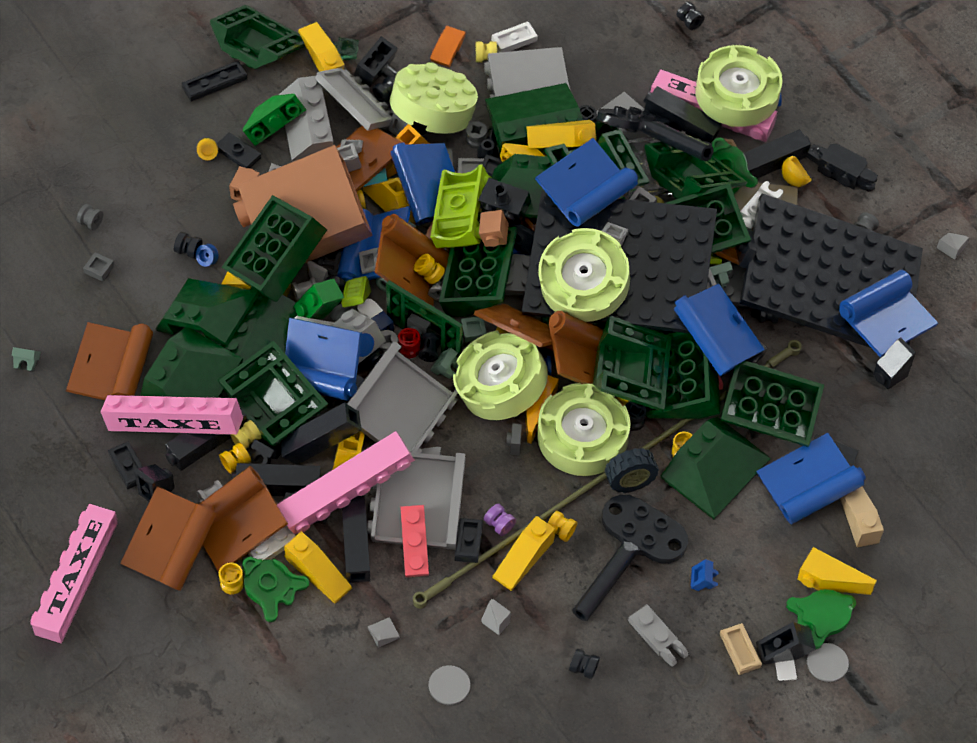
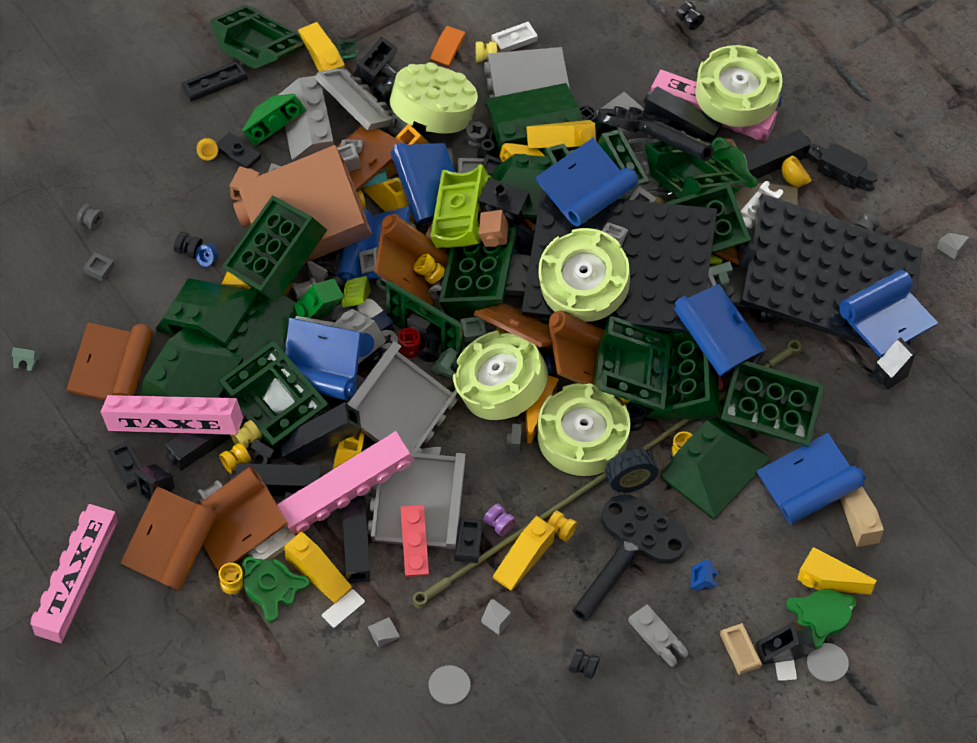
(343, 608): none -> white sticker

